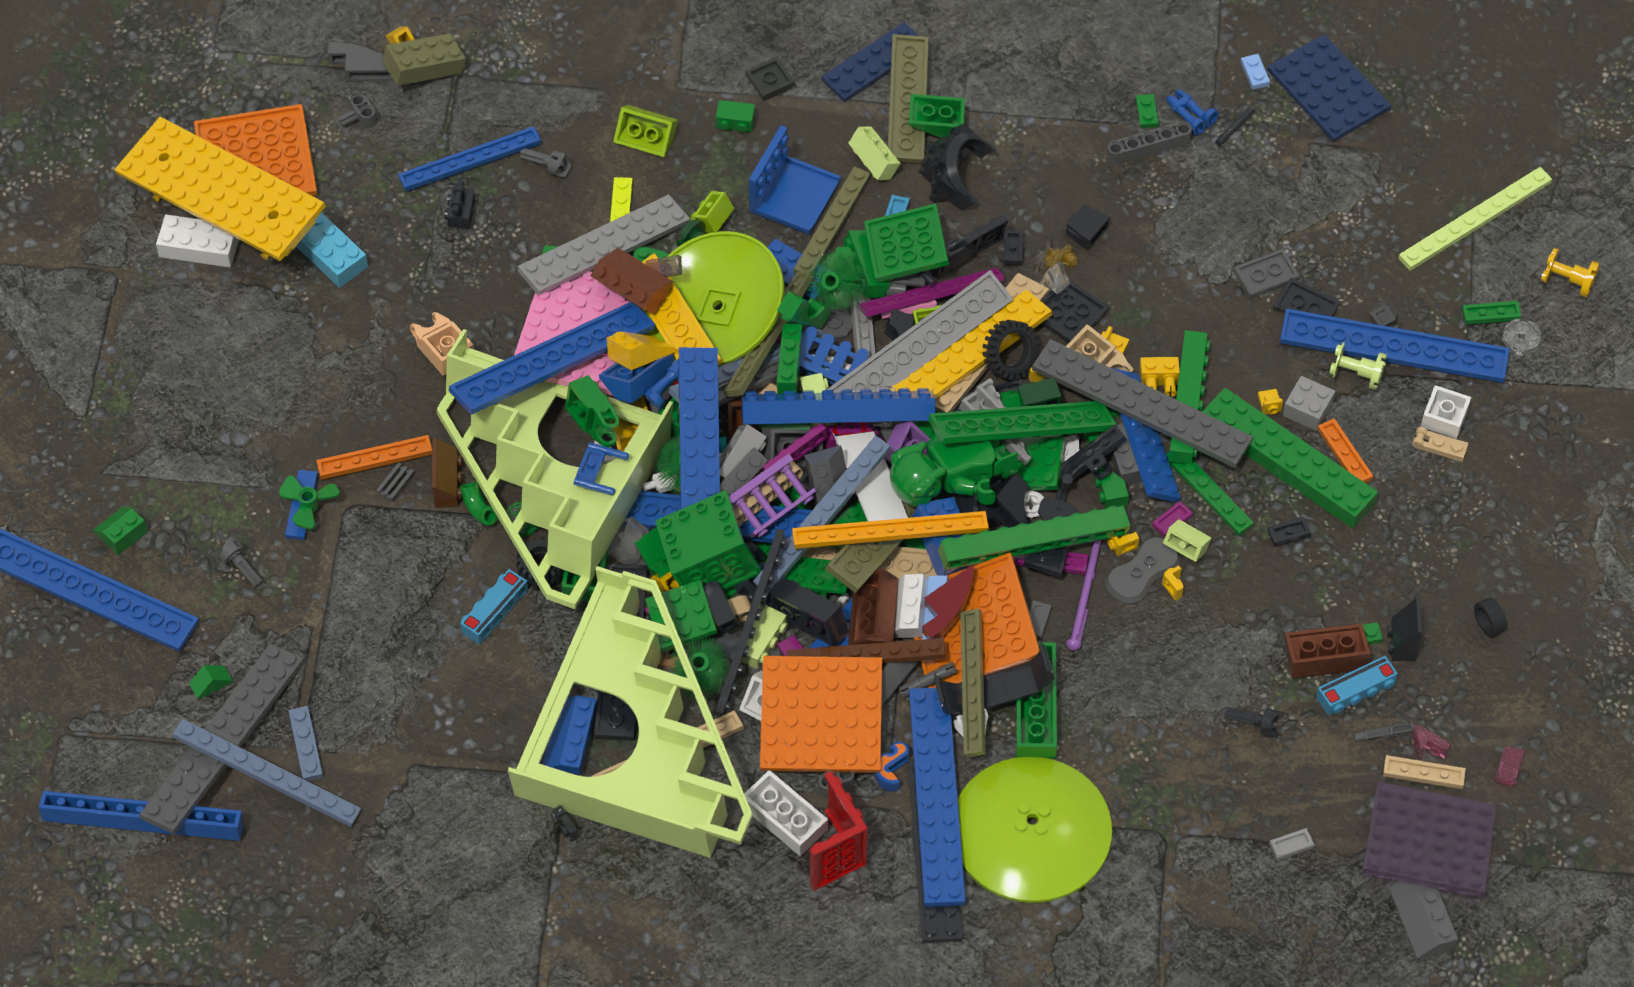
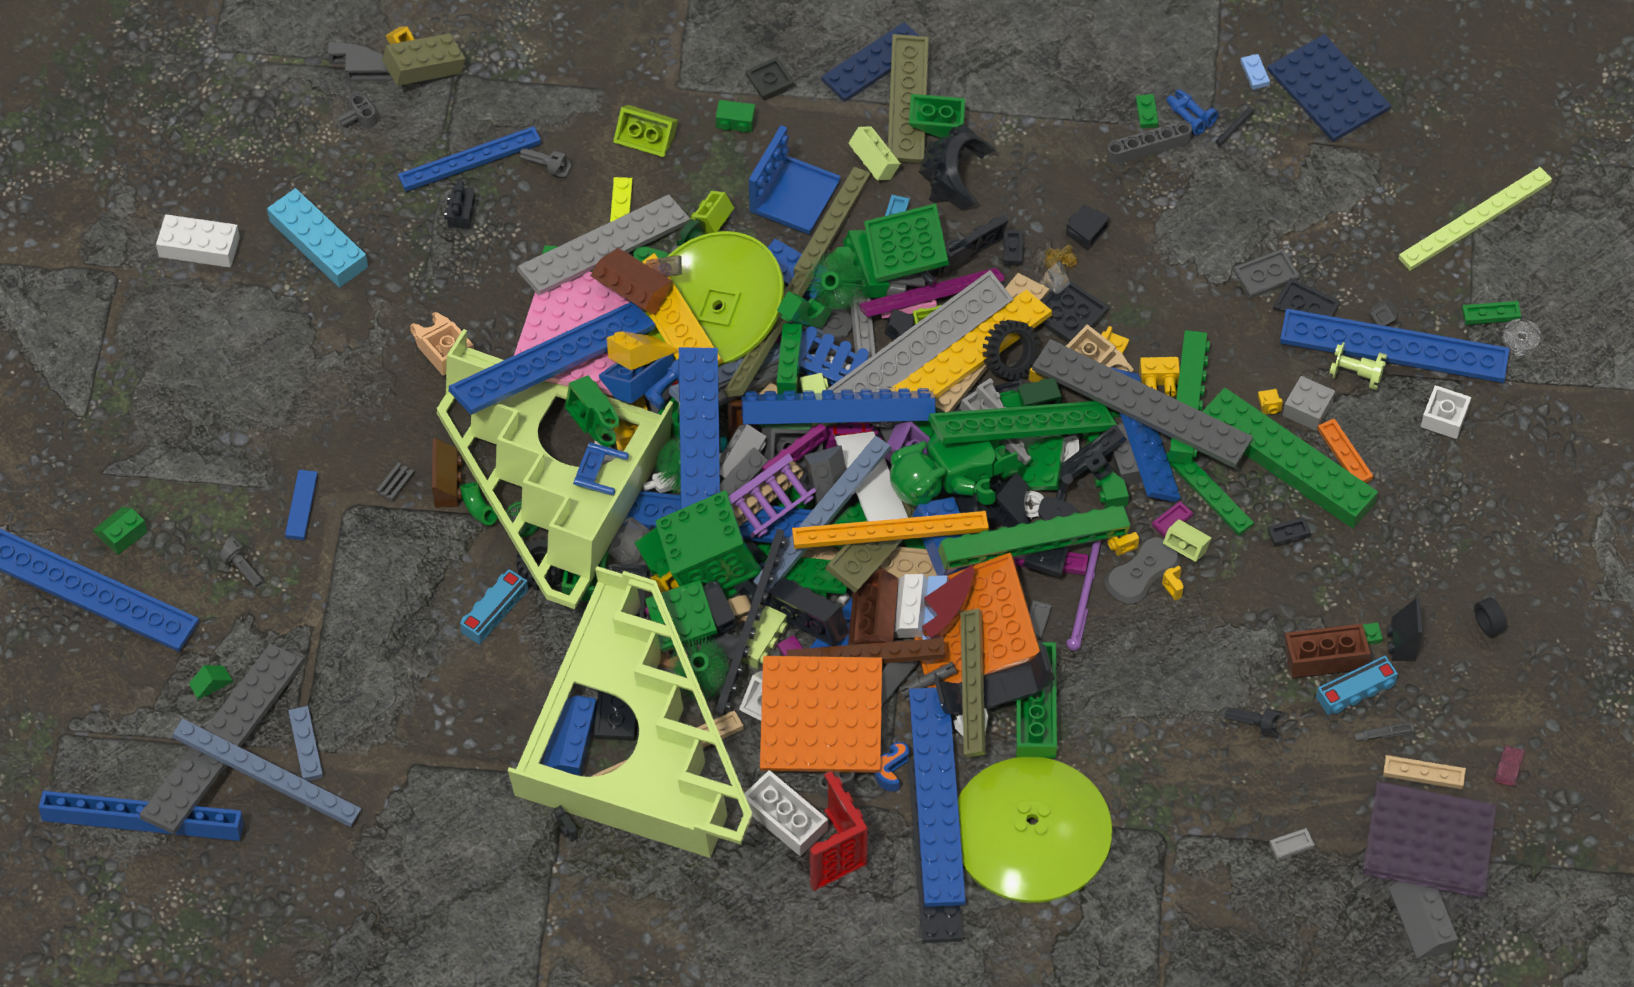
(220, 189): yellow piece -> none
(267, 139): orange plate -> none
(293, 491): green piece -> none
(374, 457): orange plate -> none
(1425, 740): clear pink slope -> none
(1439, 444): tan plate -> none
(1577, 275): yellow piece -> none

